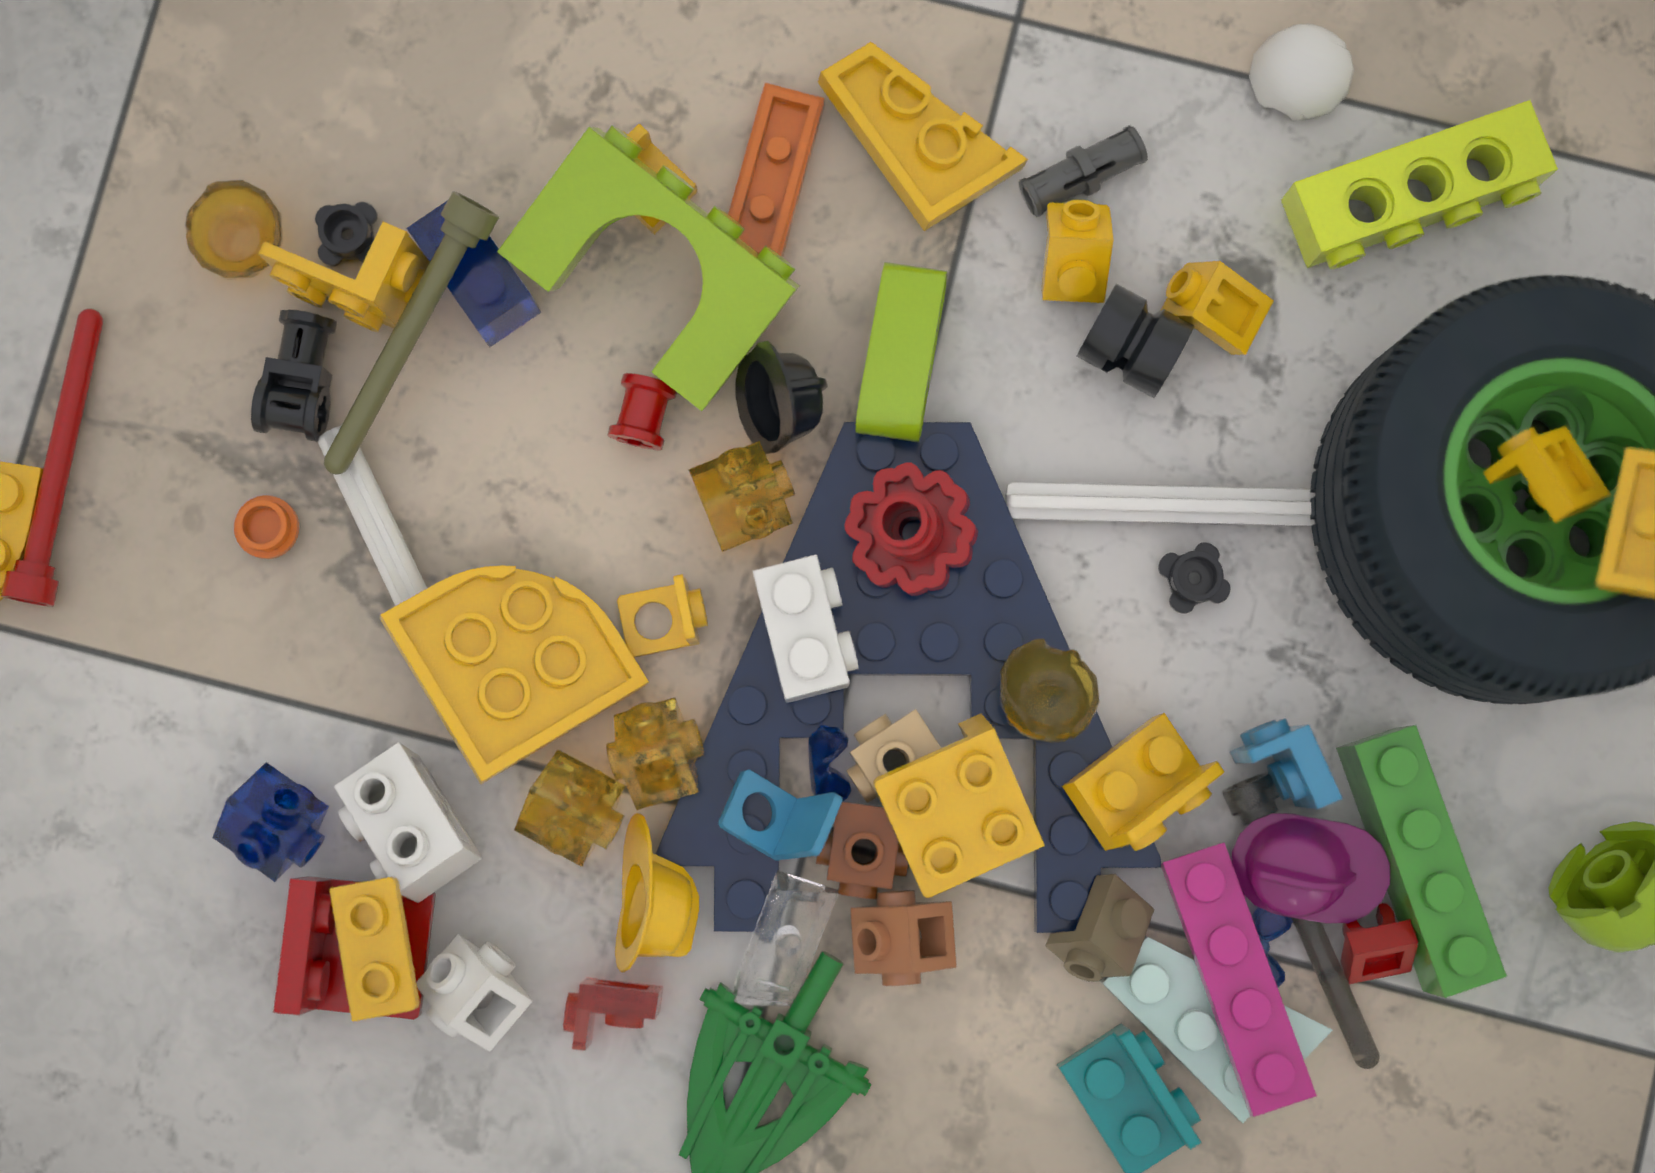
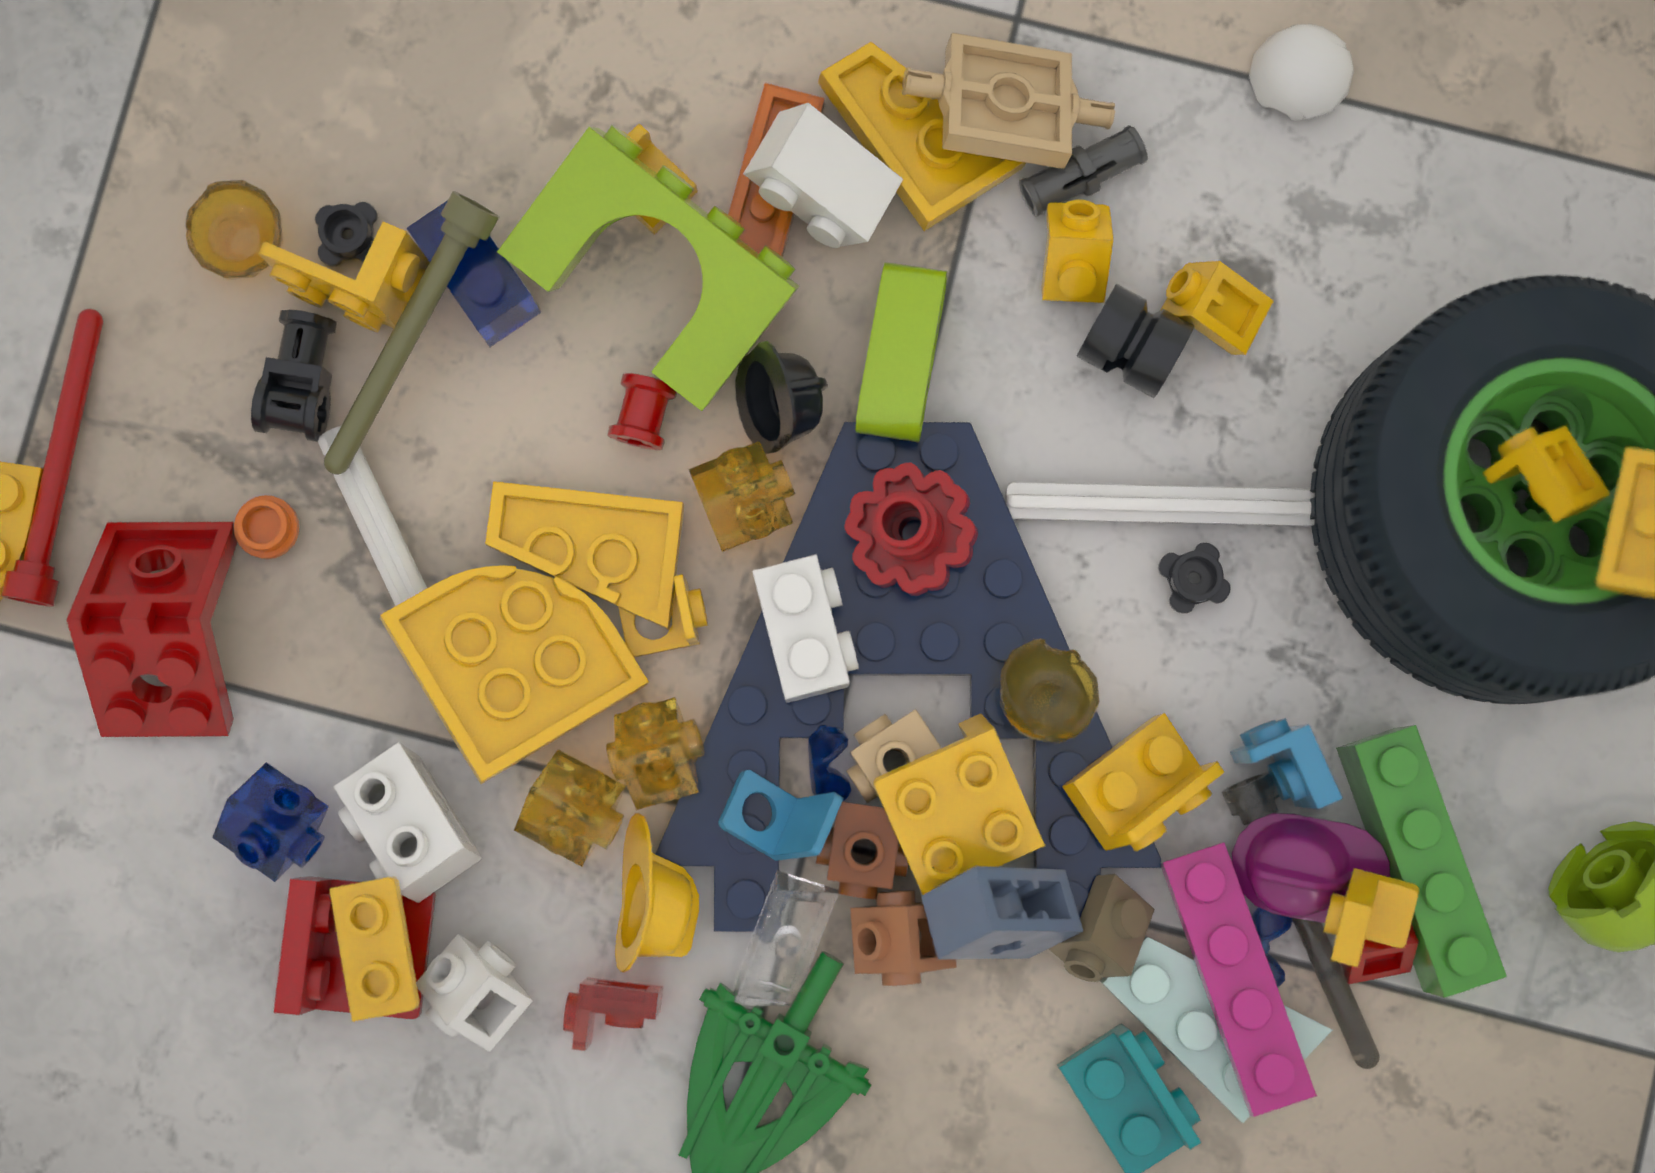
(154, 625): none -> red bracket
(595, 541): none -> yellow wing
(822, 177): none -> white brick
(1001, 913): none -> sand blue brick
(1008, 100): none -> tan plate
(1372, 910): none -> yellow bracket
(1505, 142): neon yellow brick -> none

